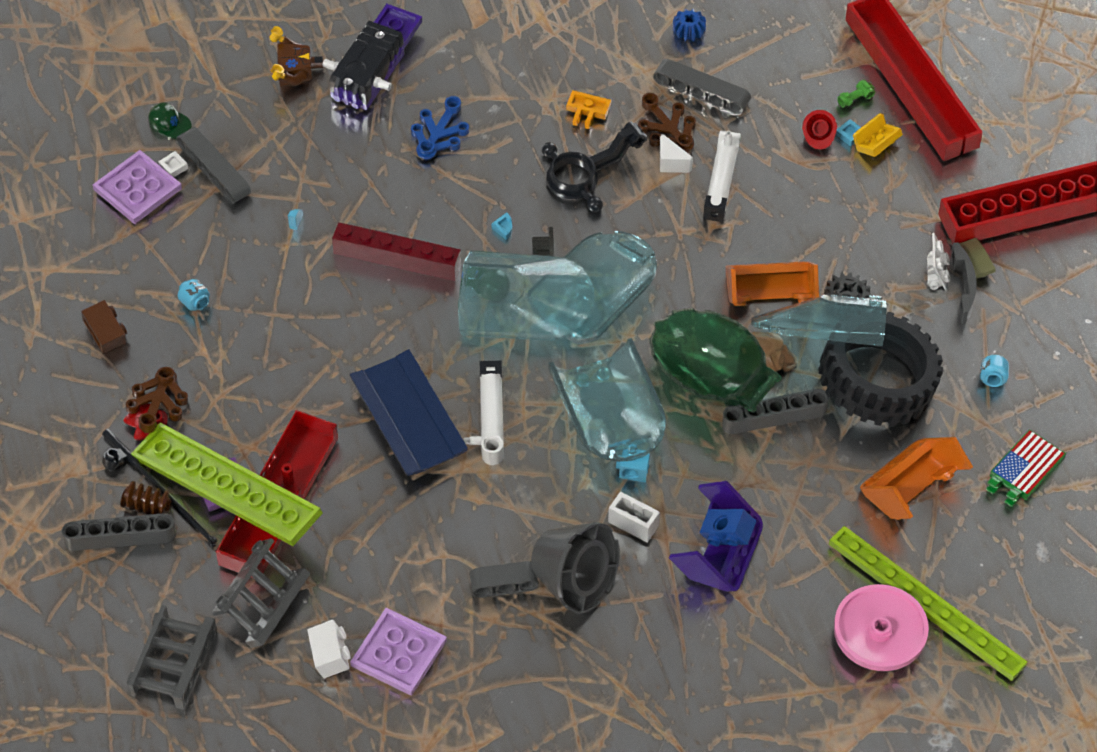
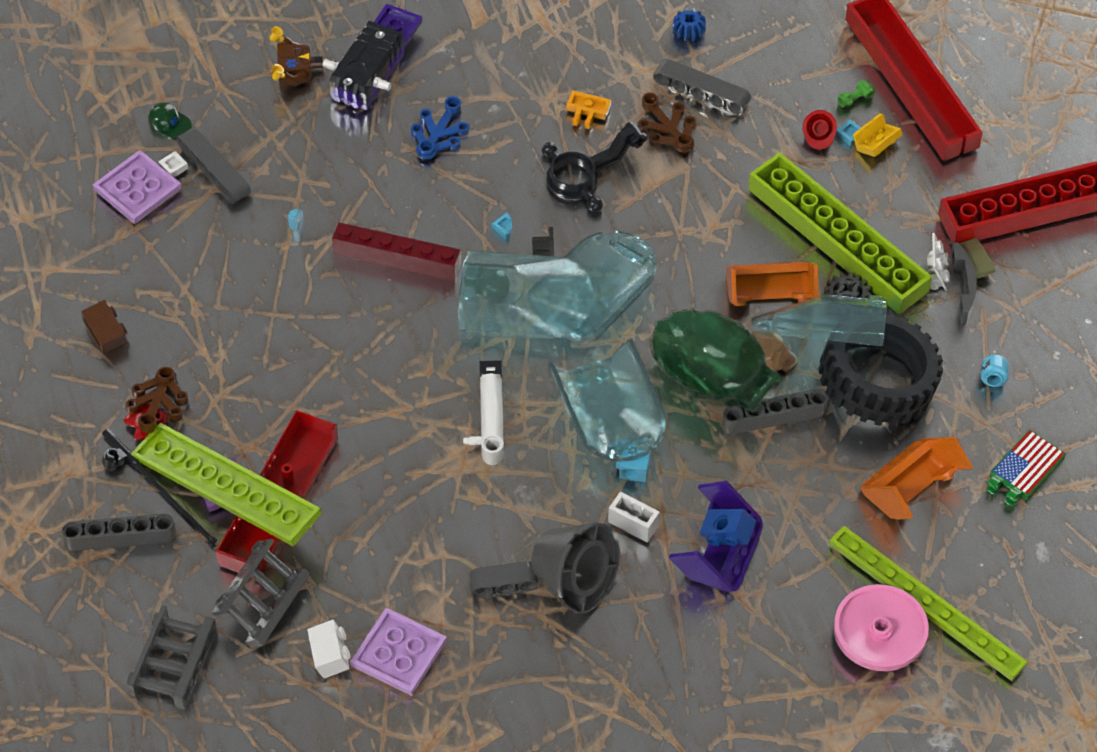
(145, 500): reddish brown piece -> none
(193, 295): medium azure head -> none
(409, 413): dark blue hinge -> none
(673, 157): white slope -> none
(721, 176): white piece -> none
(839, 232): none -> lime brick

